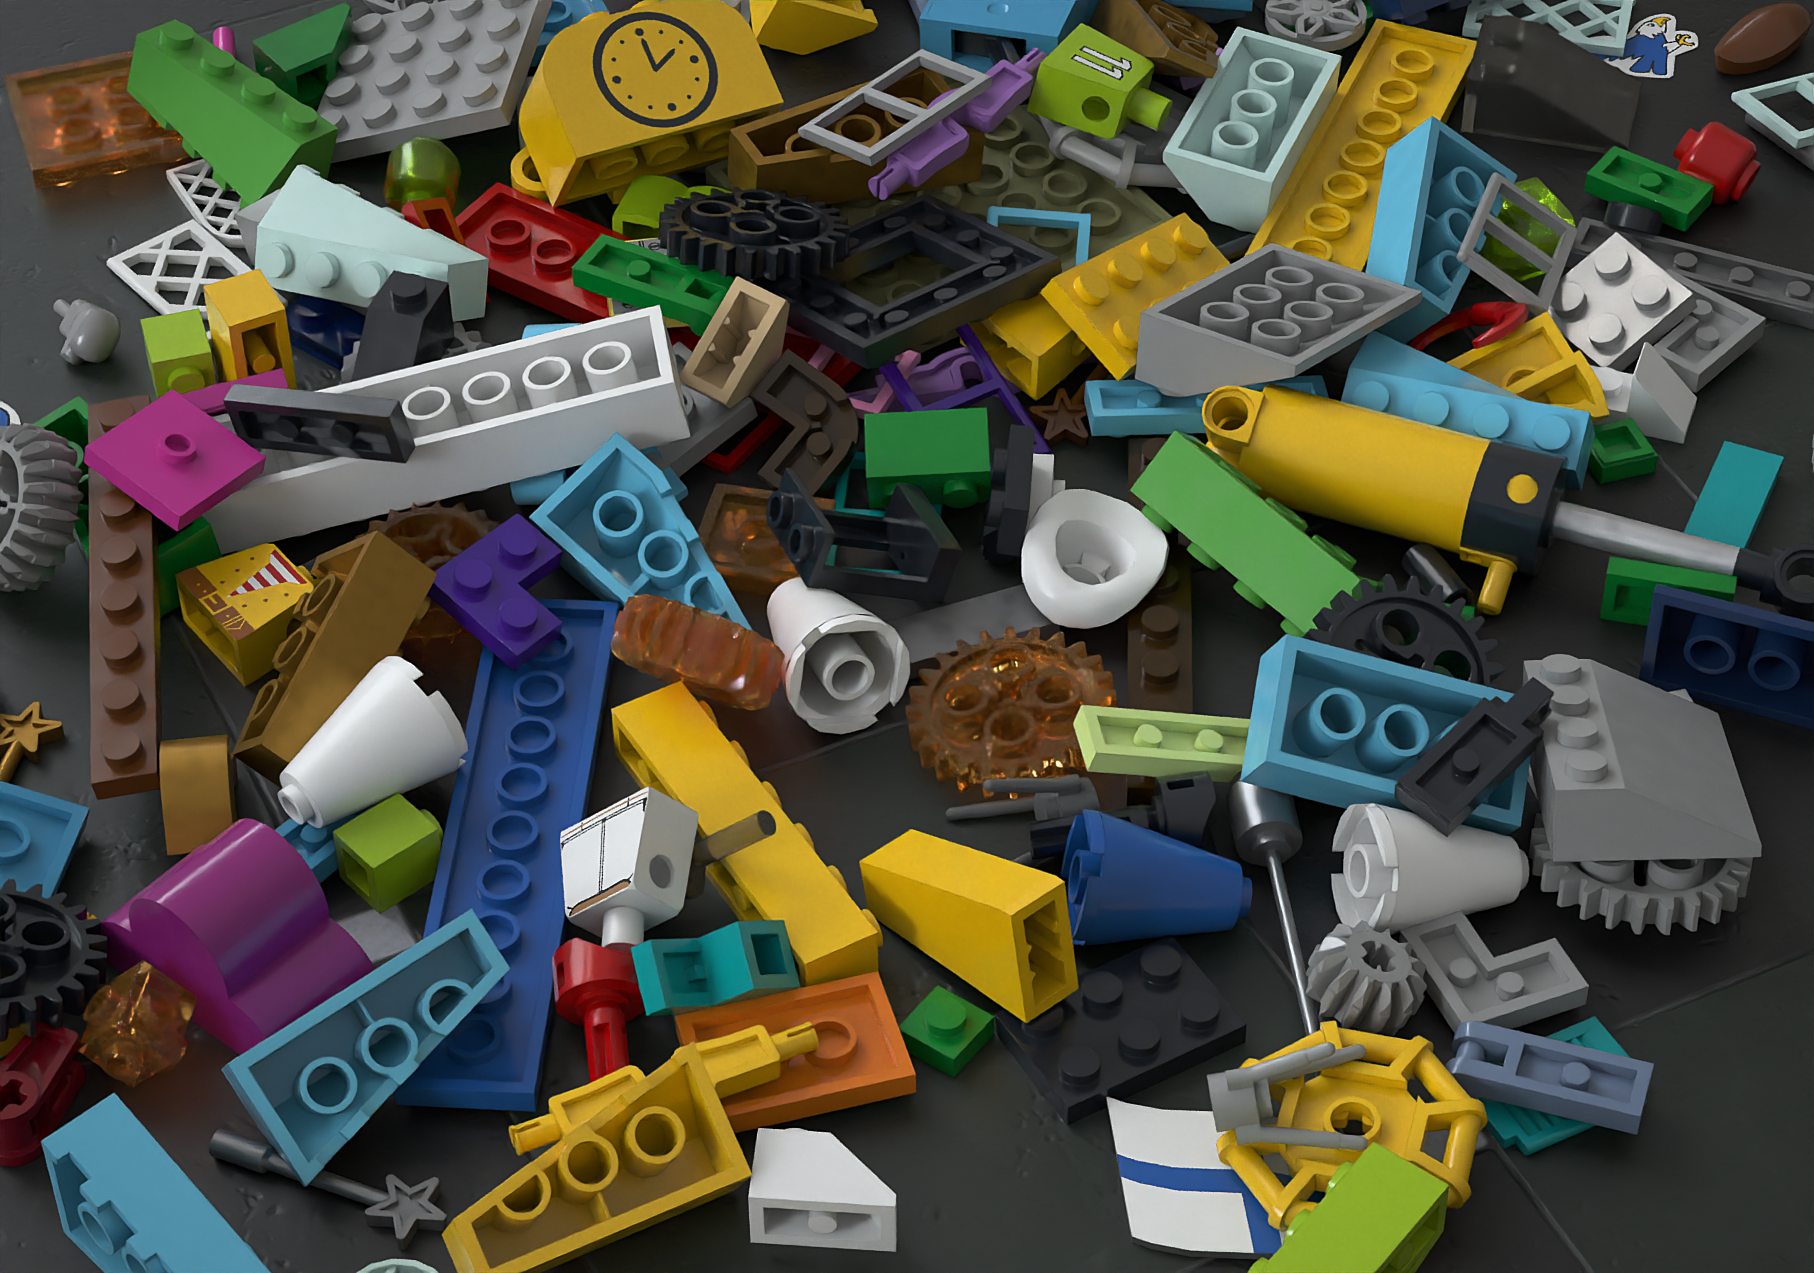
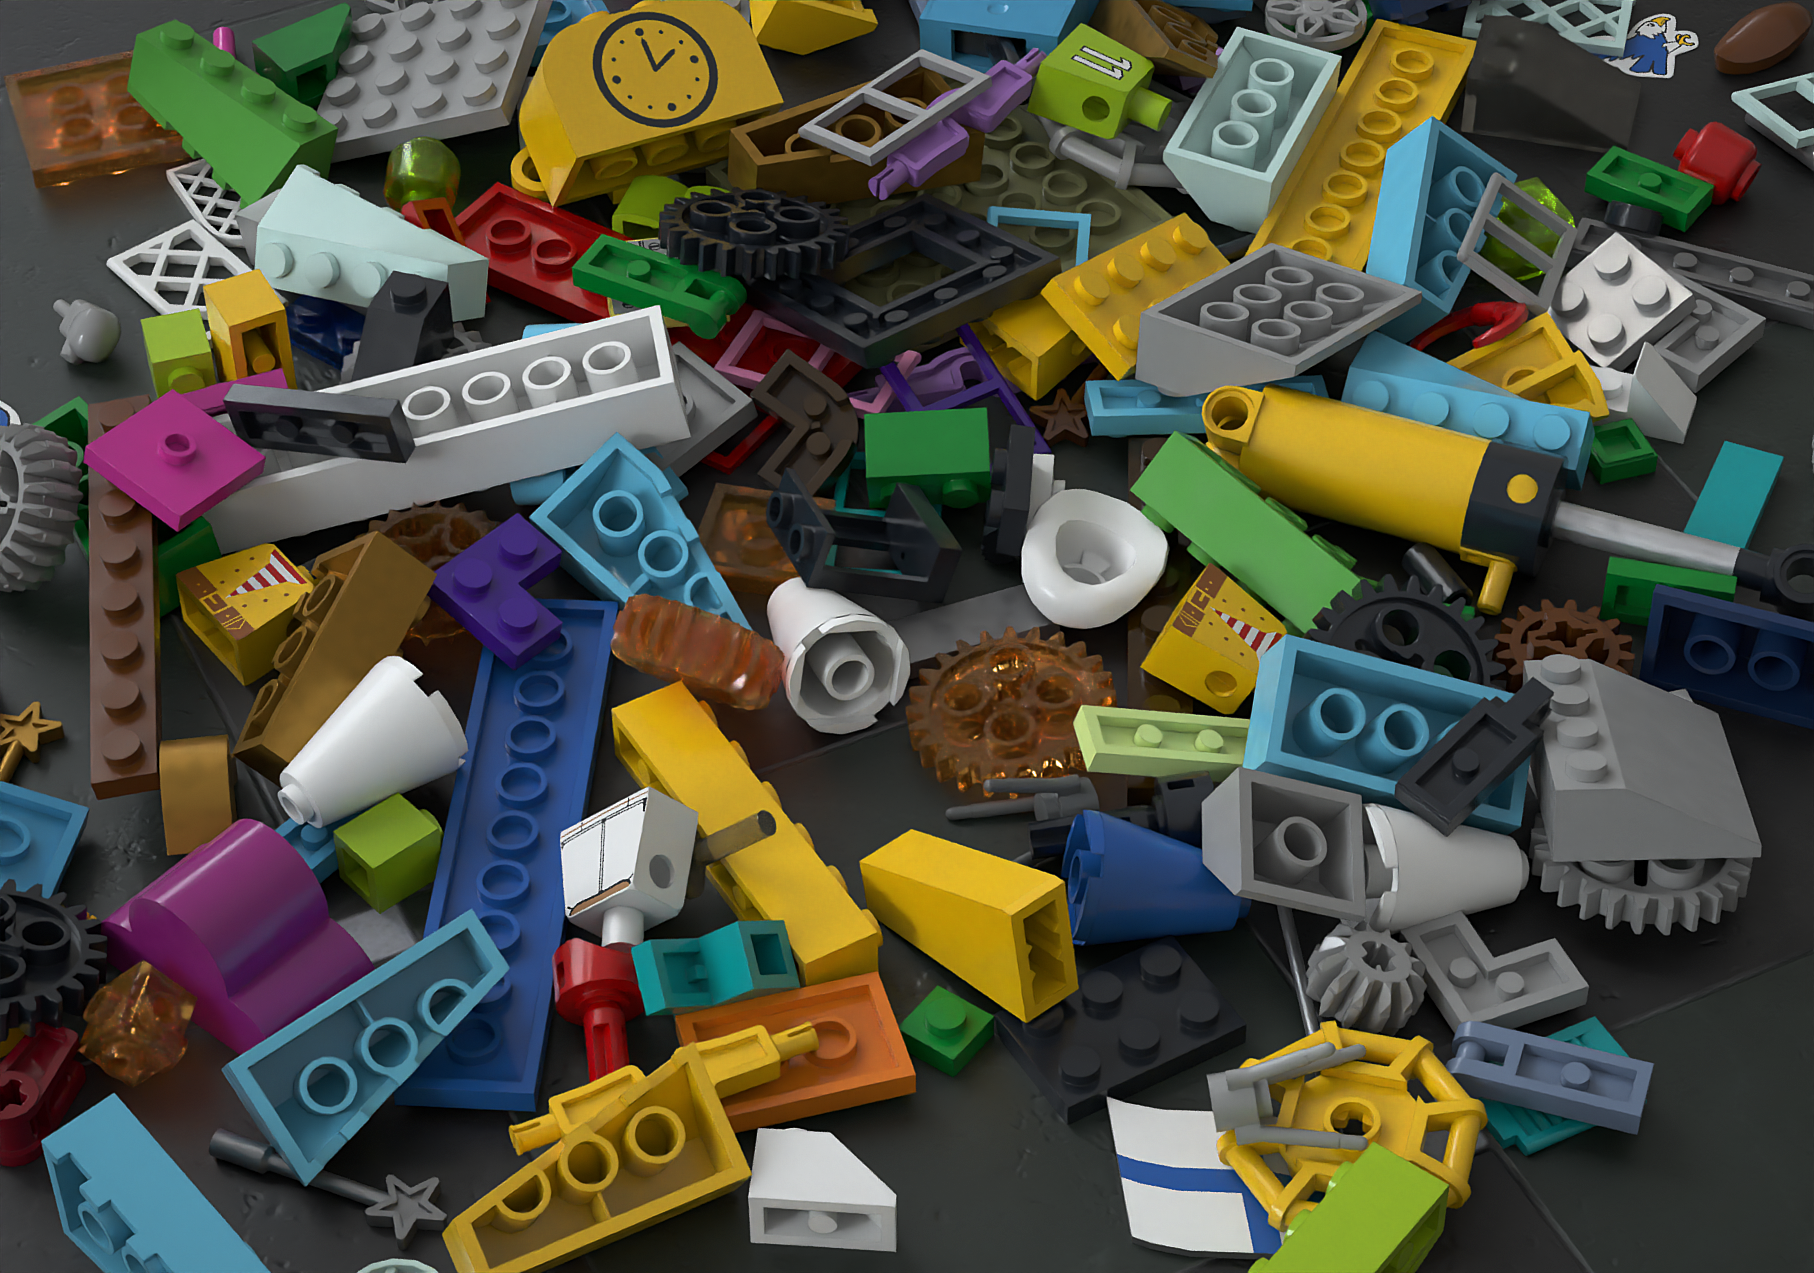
(738, 344): tan slope -> none
(1214, 642): none -> yellow torso
(1287, 843): none -> light grey slope
(1559, 632): none -> reddish brown gear

